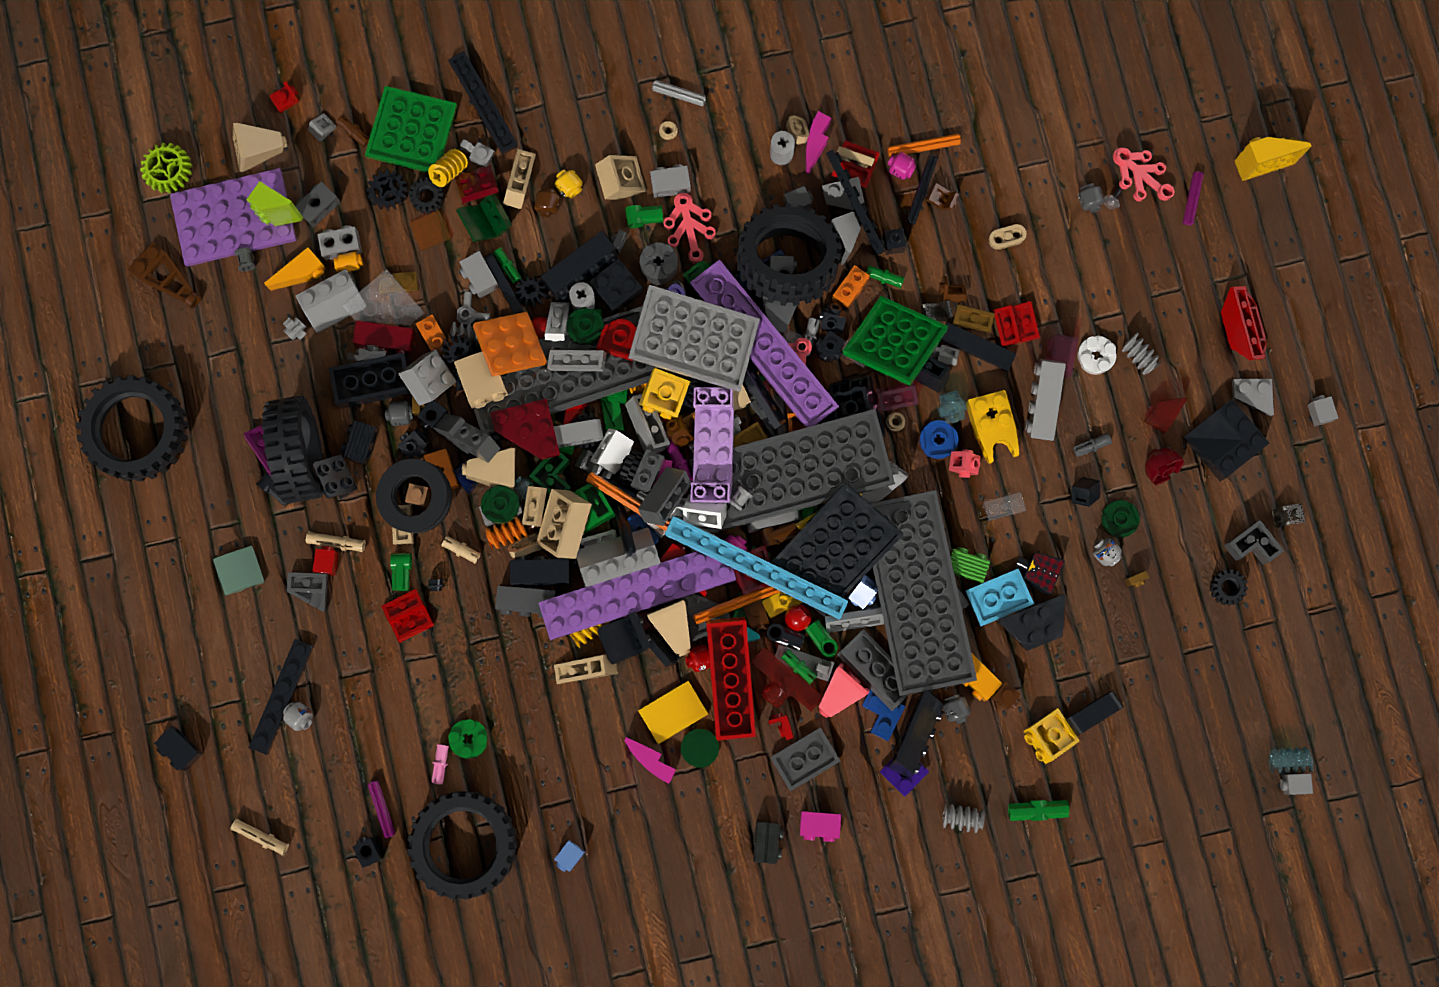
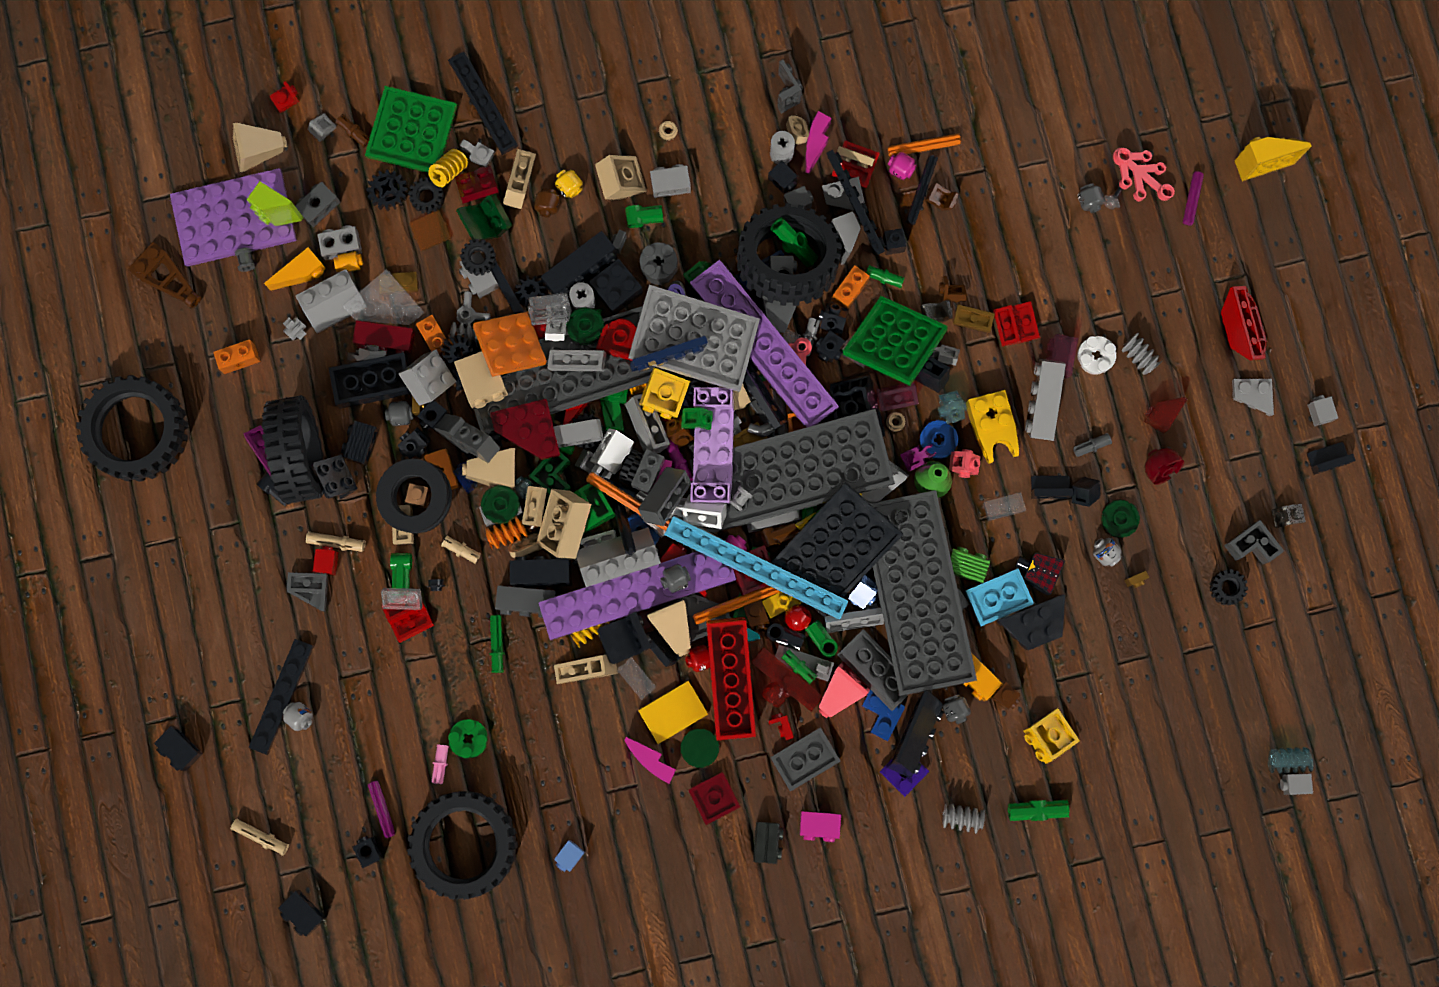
(181, 164): lime gear -> none
(236, 356): none -> orange brick
(238, 570): sand green slope -> none
(301, 913): none -> black brick
(401, 598): none -> clear plate
(478, 246): none -> black tyre
(496, 644): none -> green axle
(506, 265): green axle -> none
(549, 309): none -> clear hinge
(636, 678): none -> clear hinge
(661, 357): none -> dark blue plate
(675, 578): none -> dark grey head
(679, 93): light grey axle -> none
(688, 224): coral plant -> none
(696, 418): none -> green bracket
(714, 798): none -> dark red plate
(762, 430): none -> dark grey arm
(783, 177): none -> black brick
(792, 93): none -> dark grey bracket
(794, 242): none -> green piece
(915, 457): none -> magenta plate
(933, 477): none -> bright green cone
(978, 347): black tile -> none
(1006, 236): tan plate -> none
(1051, 487): none -> black panel
(1094, 712): black beam -> none
(1226, 440): black slope -> none
(1329, 458): none -> black panel

